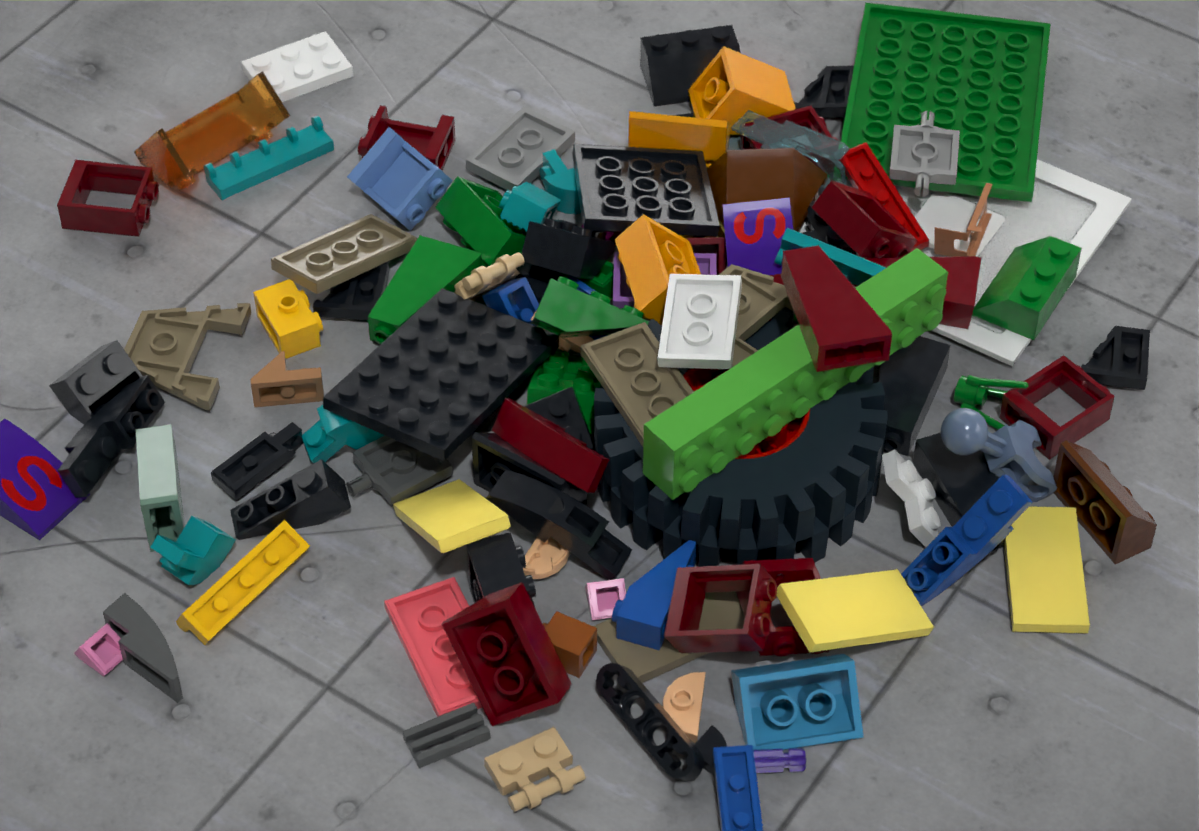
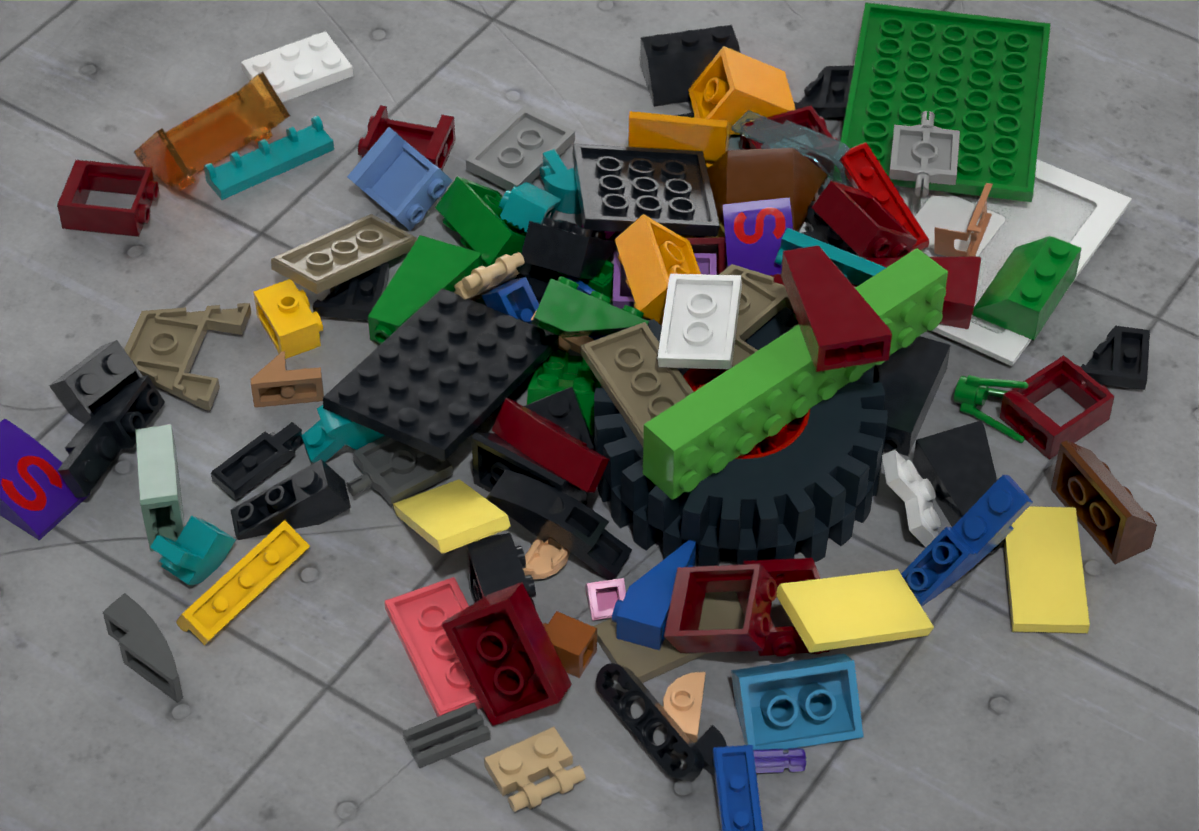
(101, 650): bright pink slope -> none
(1006, 450): sand blue piece -> none

